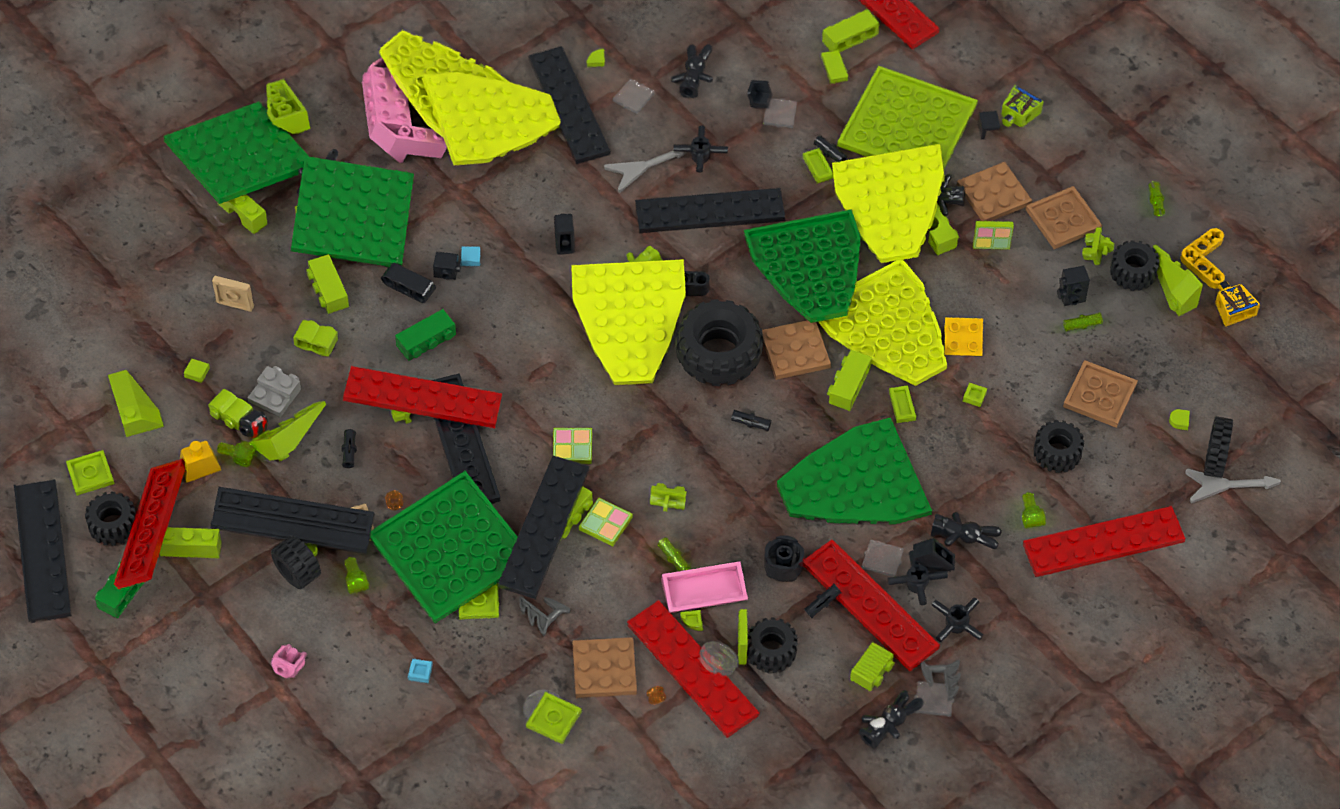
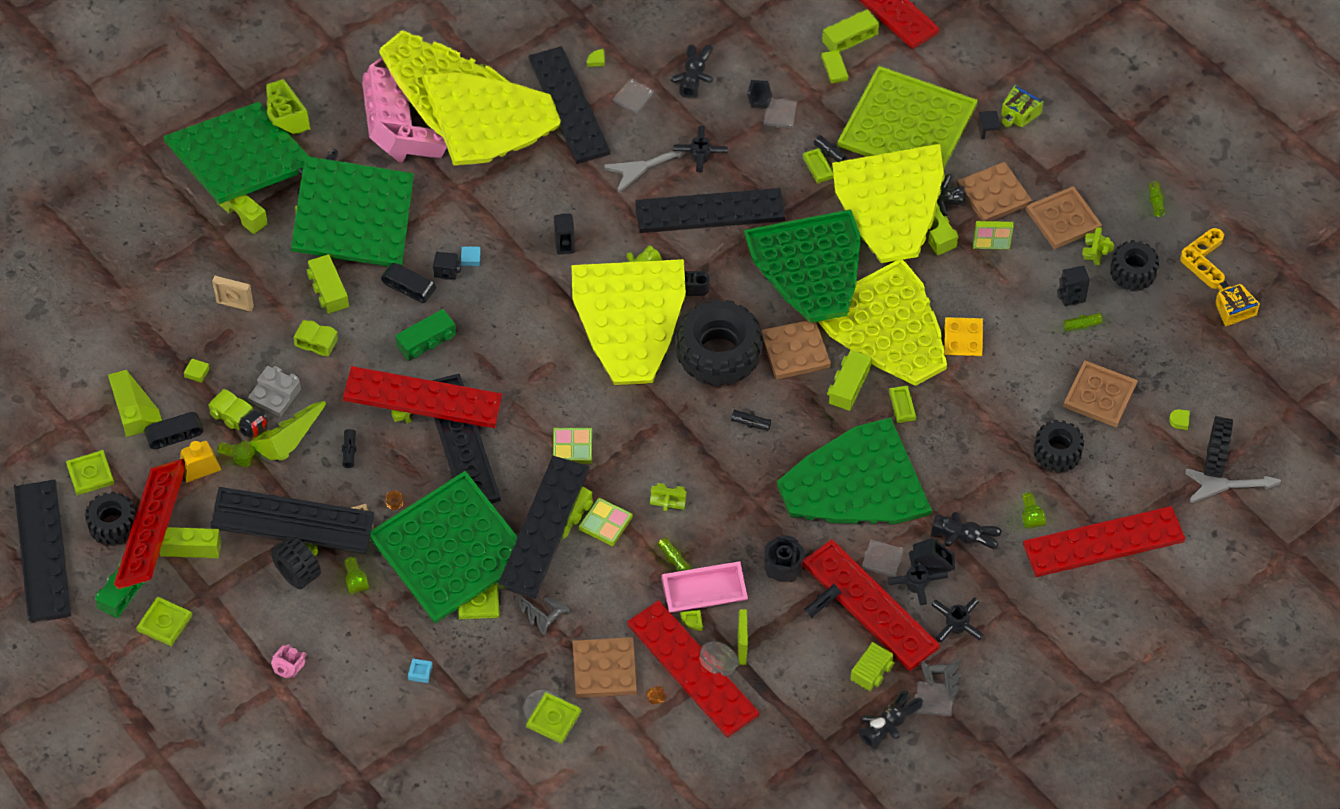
(164, 621): none -> lime tile
(173, 430): none -> black beam
(772, 631): black tyre -> none
(975, 394): lime tile -> none
(1179, 285): lime wedge -> none

